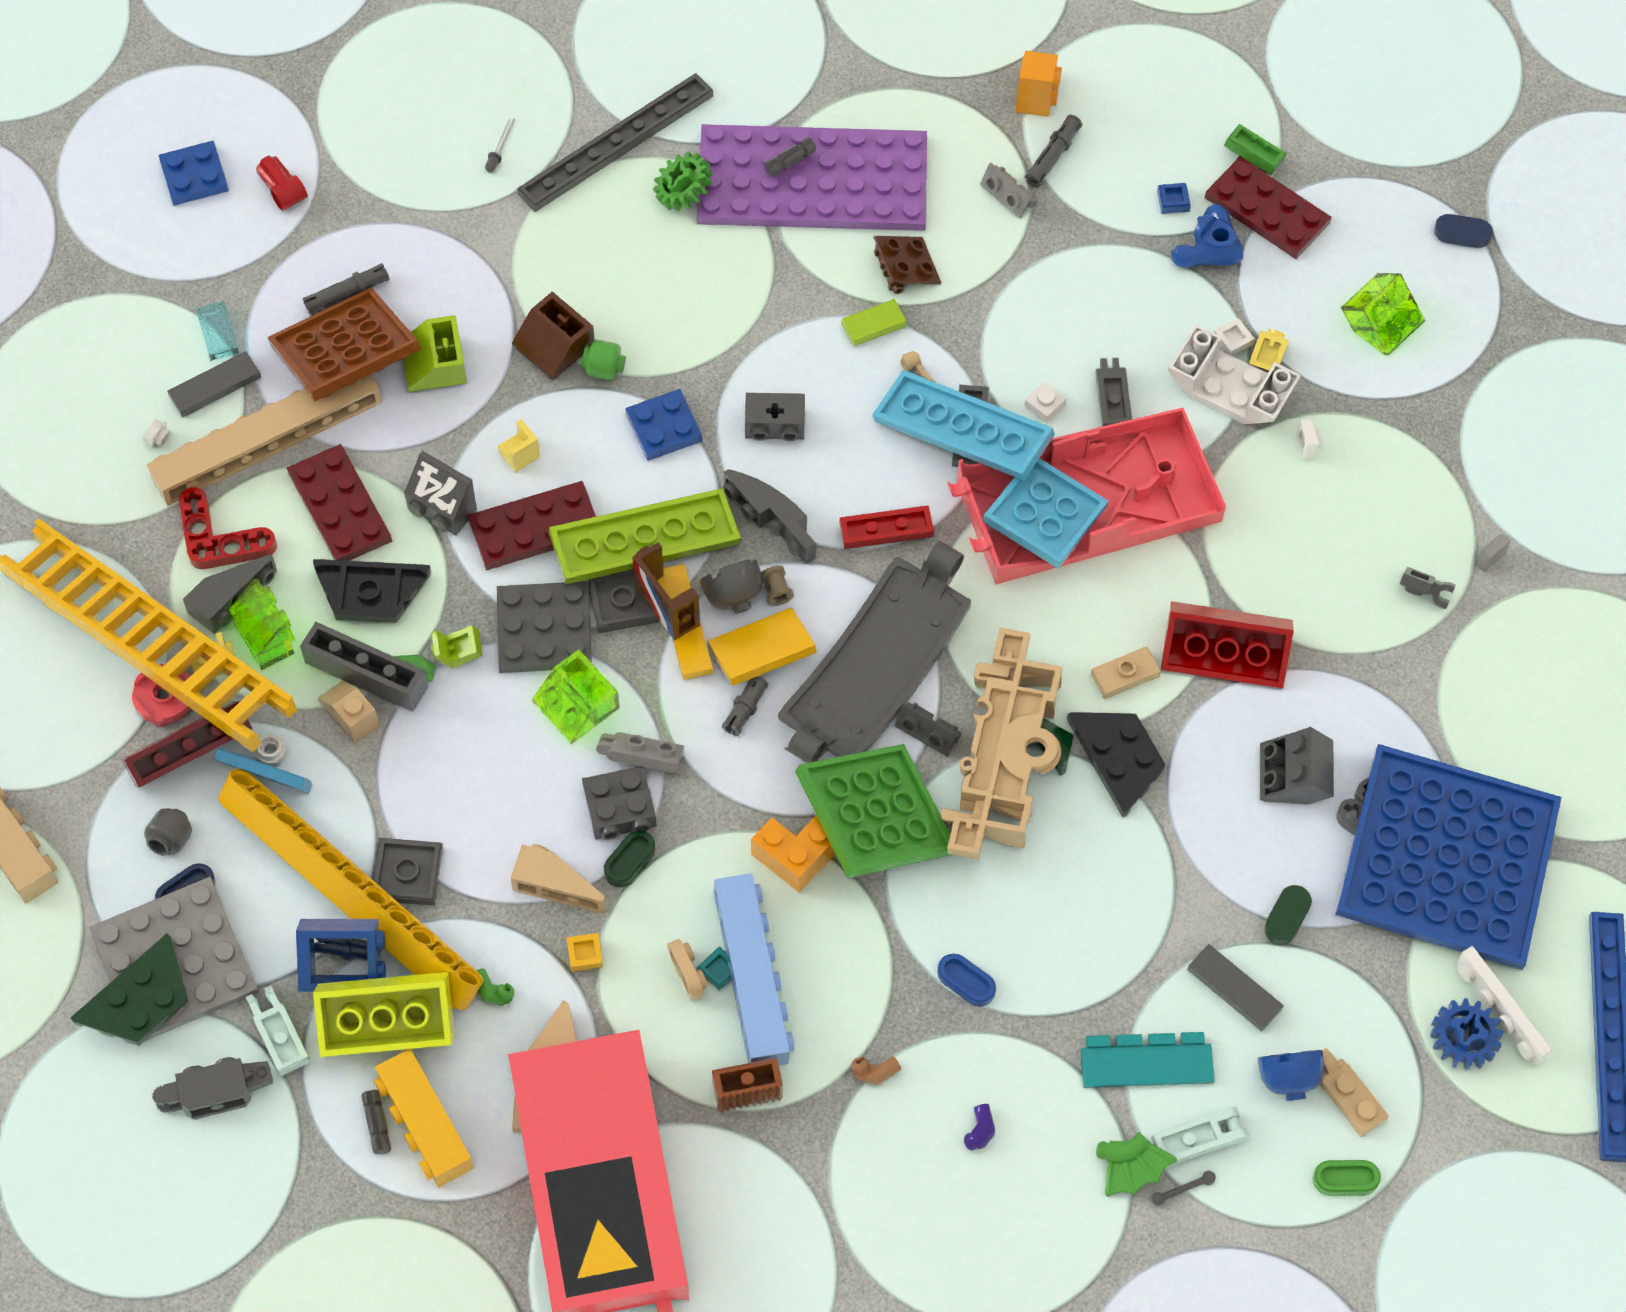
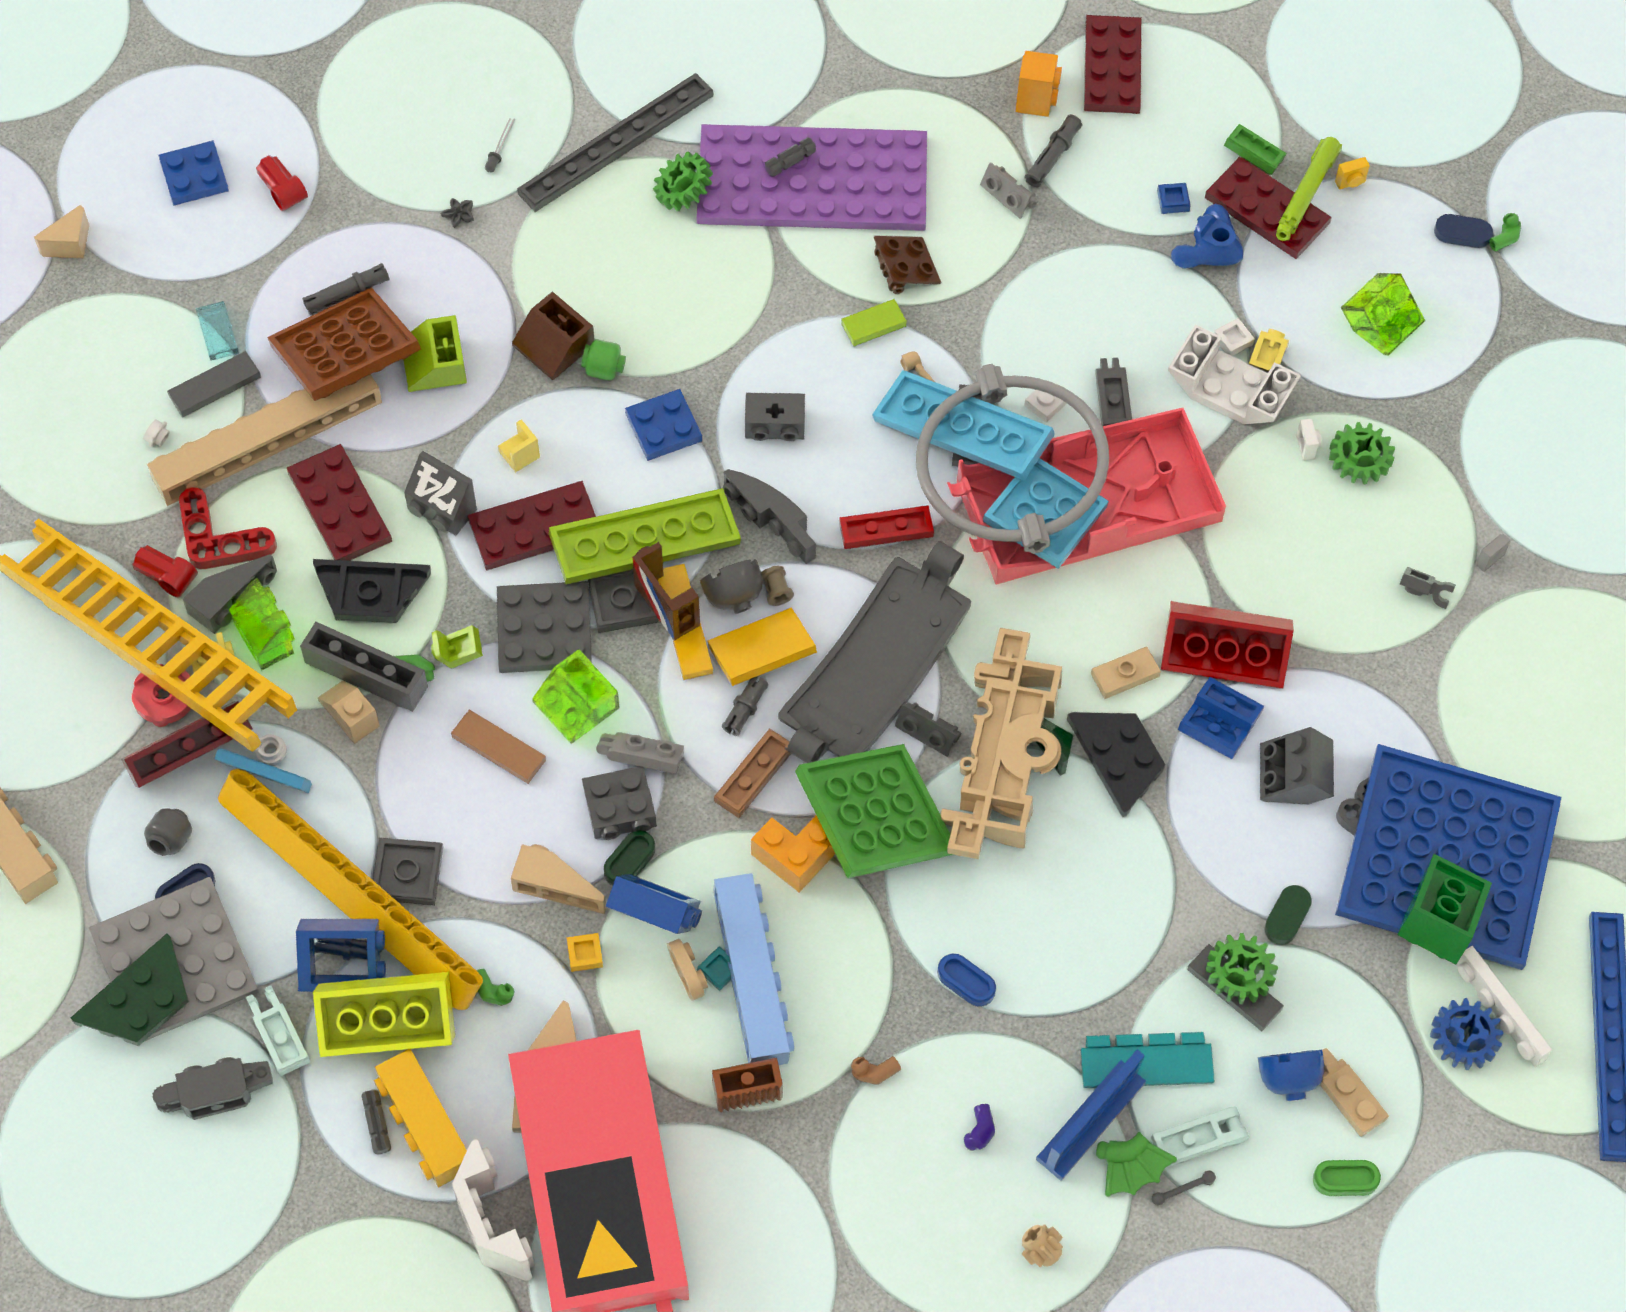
(65, 237): none -> tan slope
(170, 573): none -> red piece
(459, 211): none -> dark grey plant
(498, 746): none -> medium nougat tile
(506, 1251): none -> white slope
(654, 904): none -> blue window
(753, 773): none -> medium nougat tile
(1032, 527): none -> light grey piece
(1042, 1245): none -> tan gear
(1093, 1117): none -> blue fence
(1112, 64): none -> dark red plate
(1221, 718): none -> blue slope
(1246, 956): none -> bright green gear
(1321, 161): none -> lime piece
(1352, 173): none -> yellow plate
(1361, 452): none -> bright green gear
(1445, 909): none -> green slope
(1510, 232): none -> bright green arm

